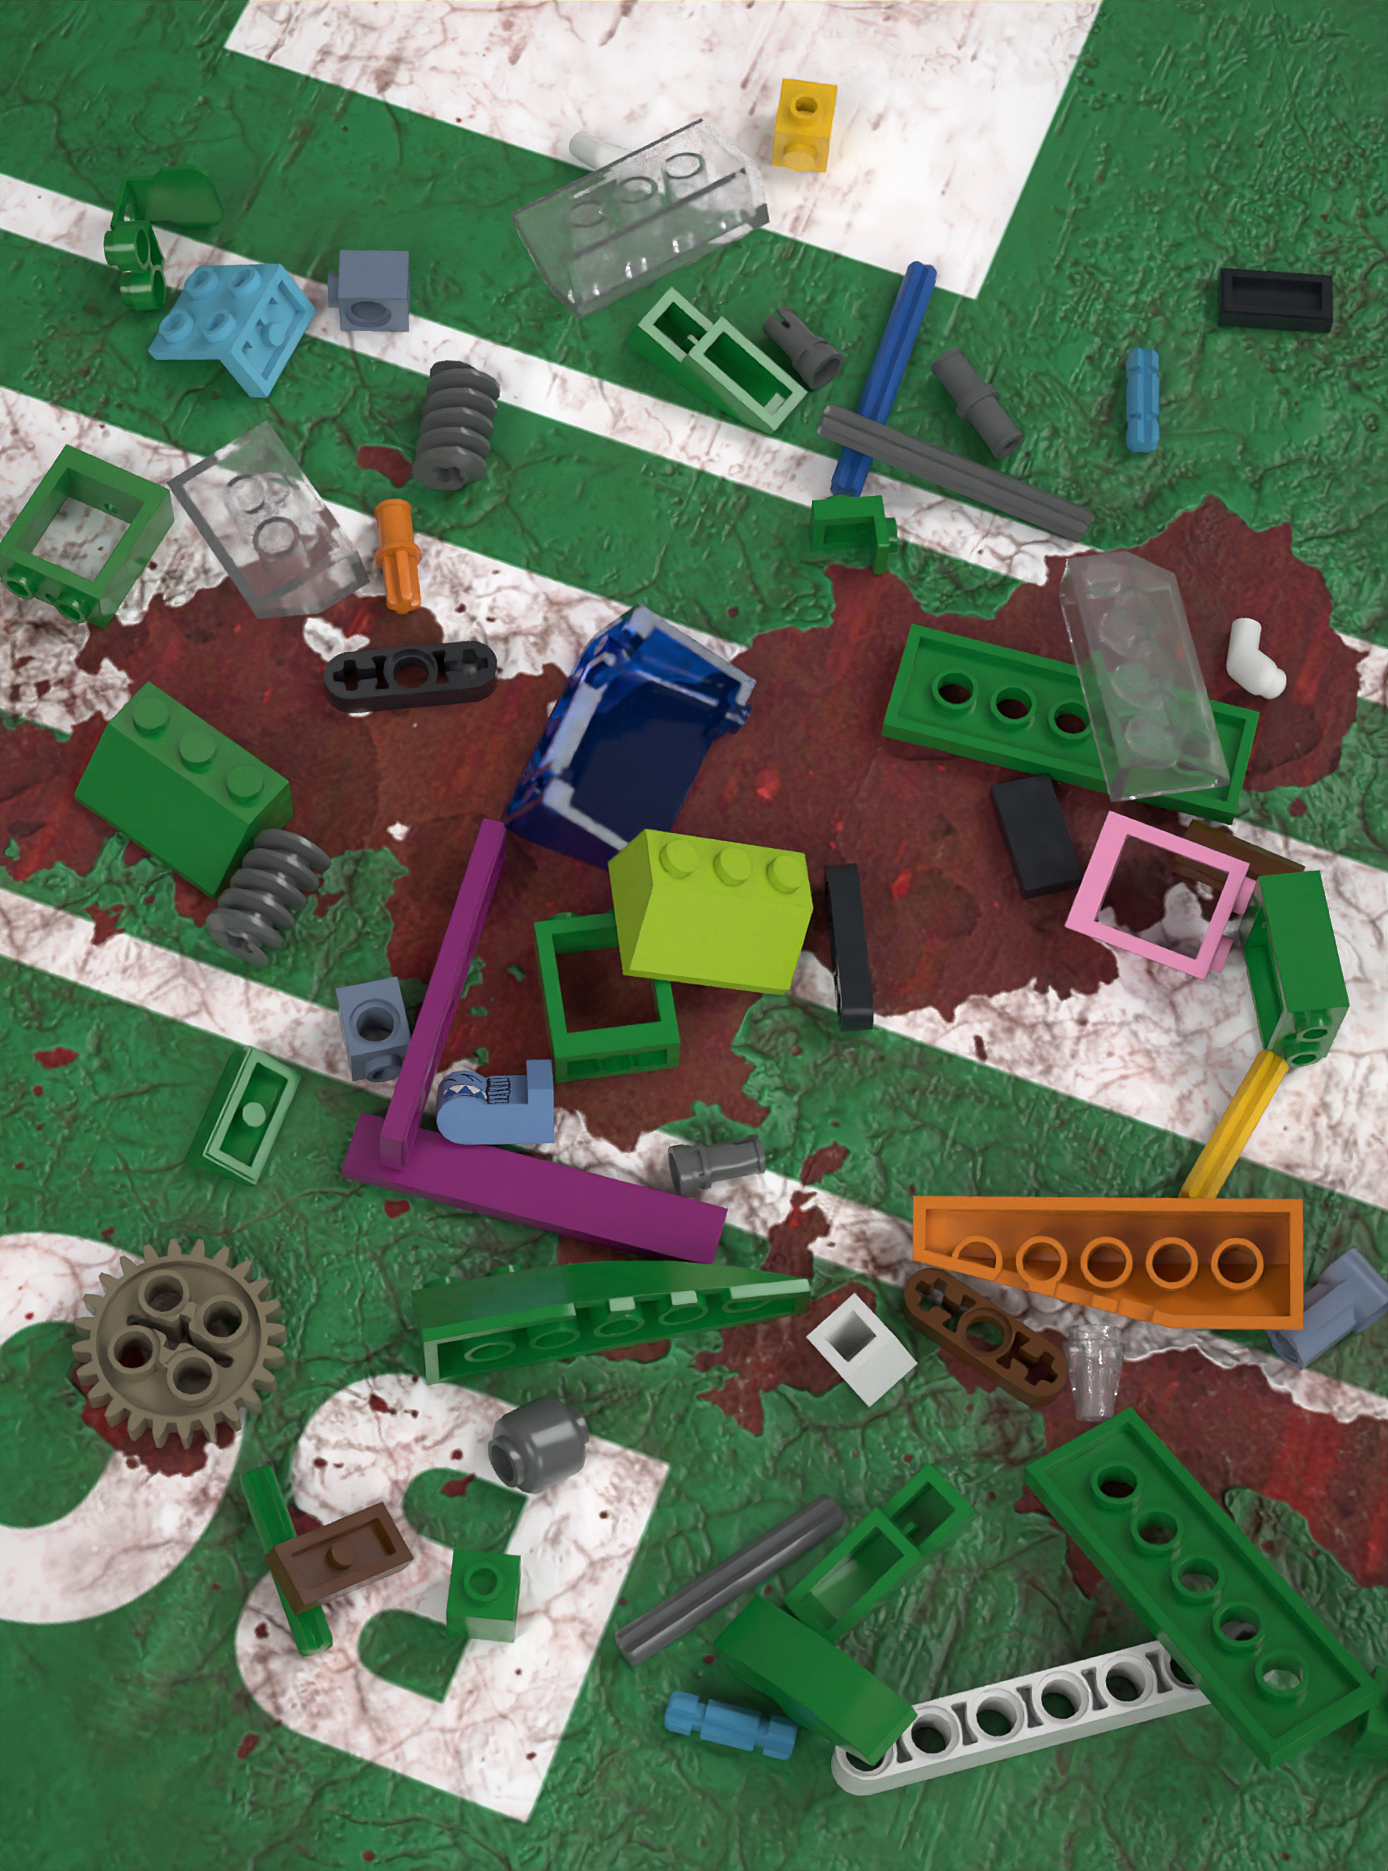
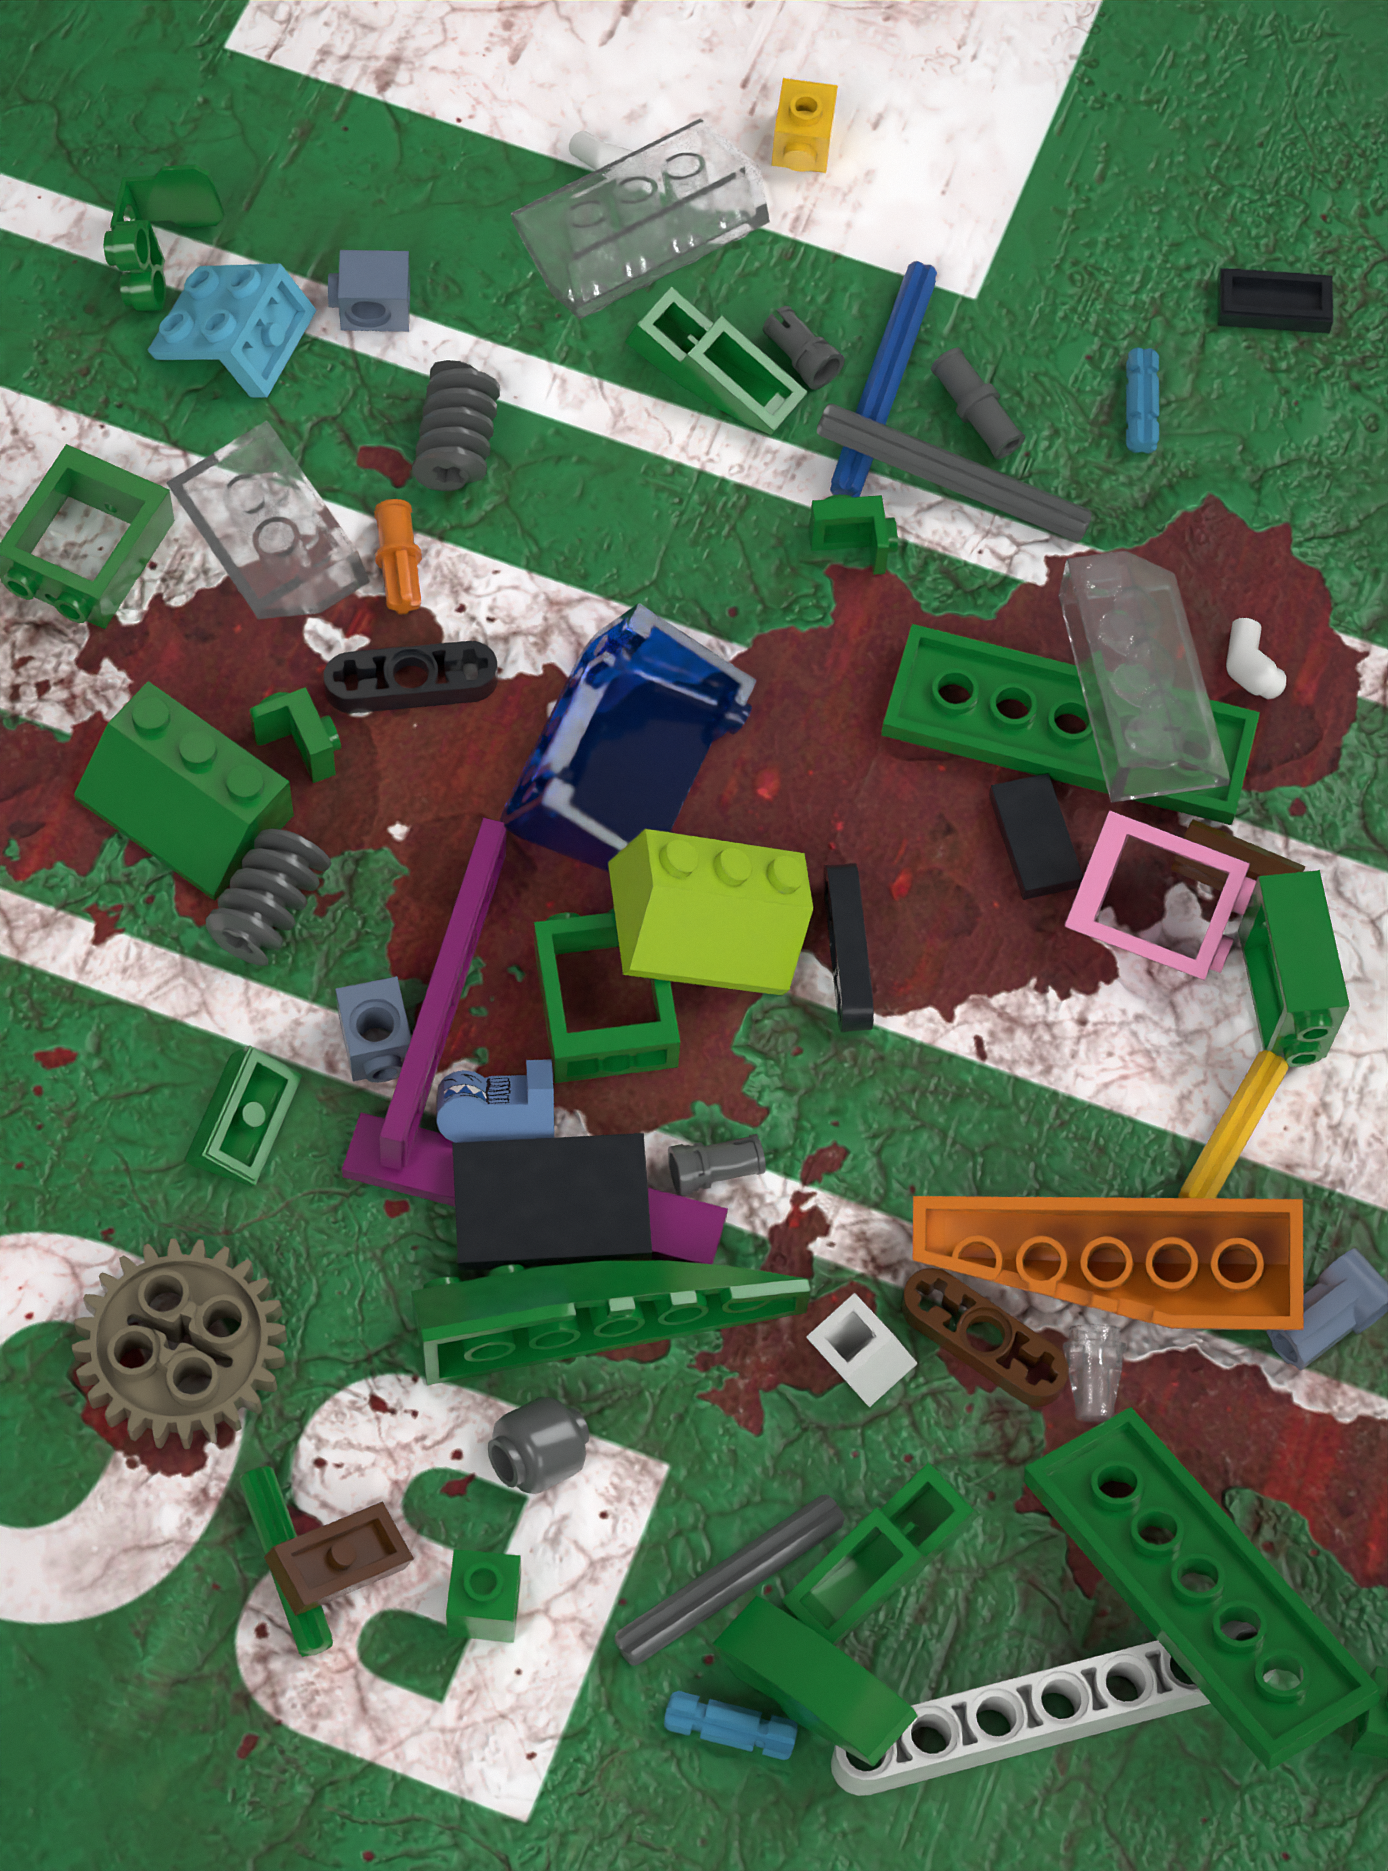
(296, 716): none -> green bracket
(551, 1201): none -> black tile

